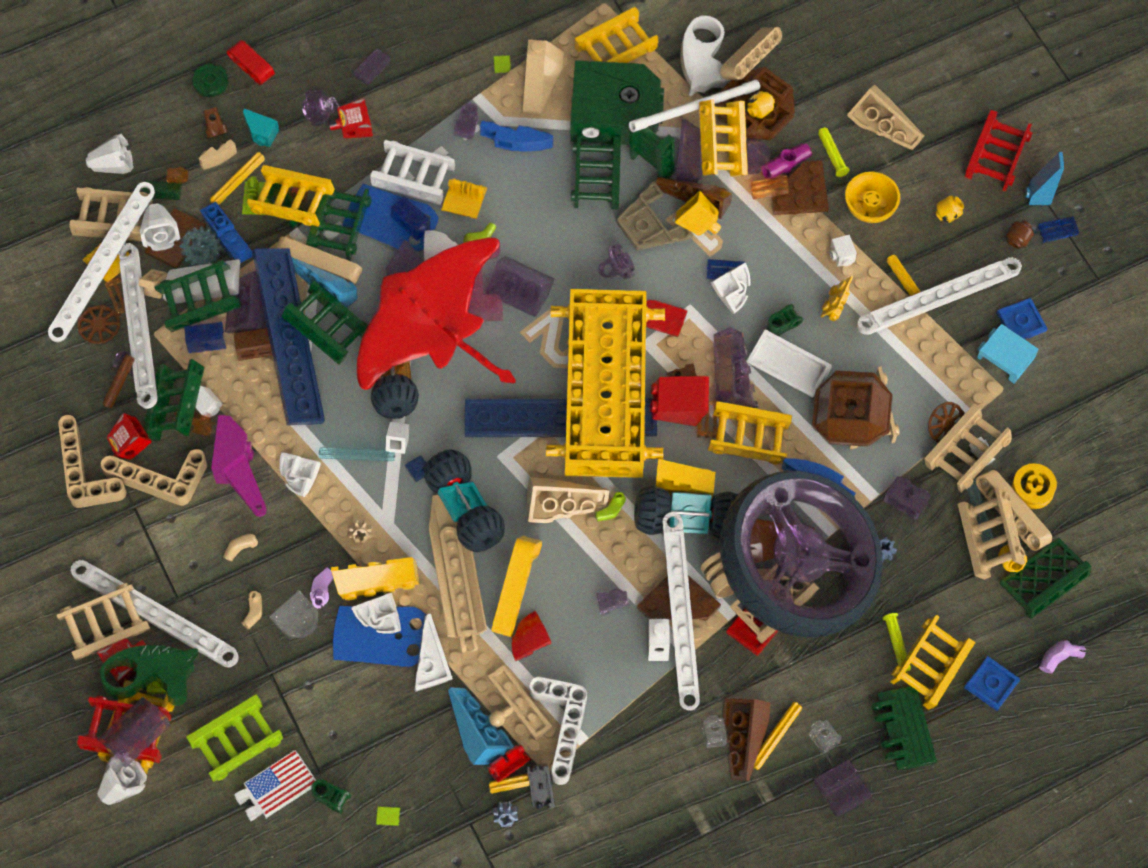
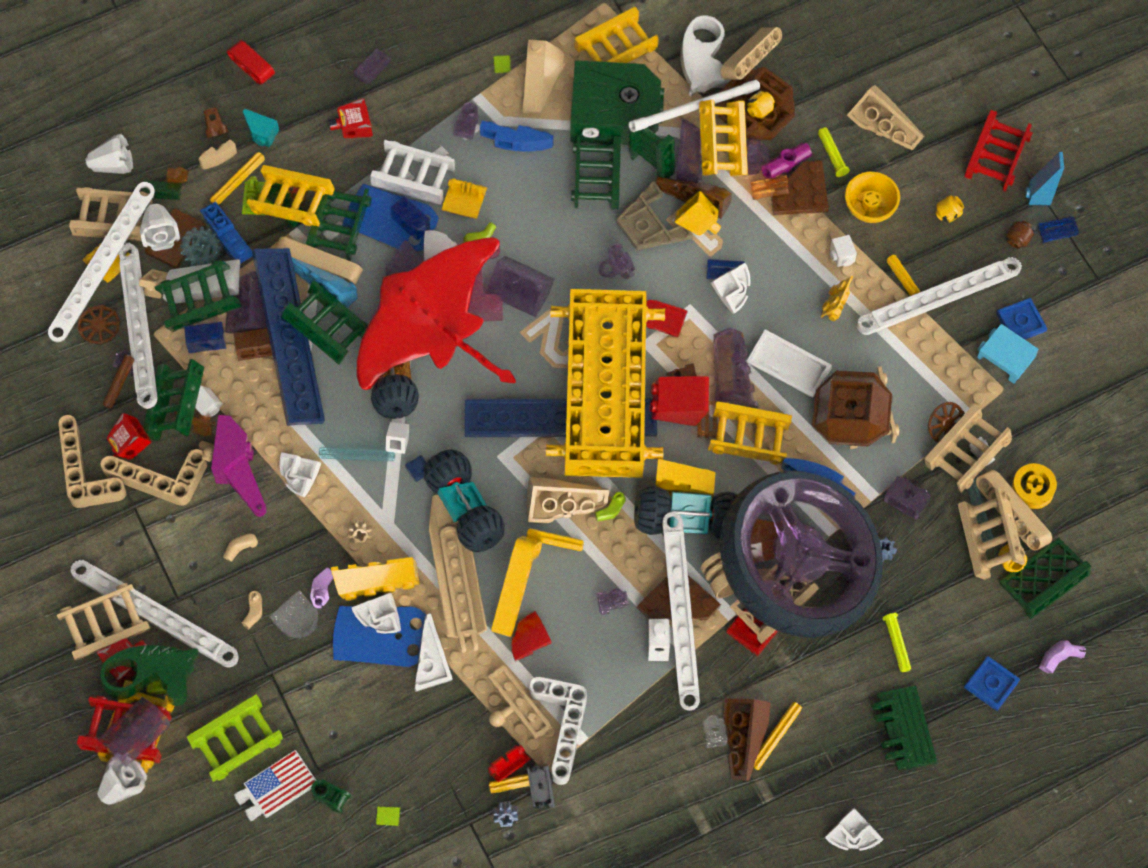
(114, 282): clear orange tile -> none
(208, 450): none -> tan arm
(210, 80): dark green tile -> none
(317, 107): clear purple tile -> none
(479, 738): dark azure wedge -> none
(556, 540): none -> yellow axle
(785, 318): dark green piece -> none
(823, 742): clear brick -> none
(842, 788): clear purple slope -> none
(853, 832): none -> white brick
(951, 663): yellow fence -> none

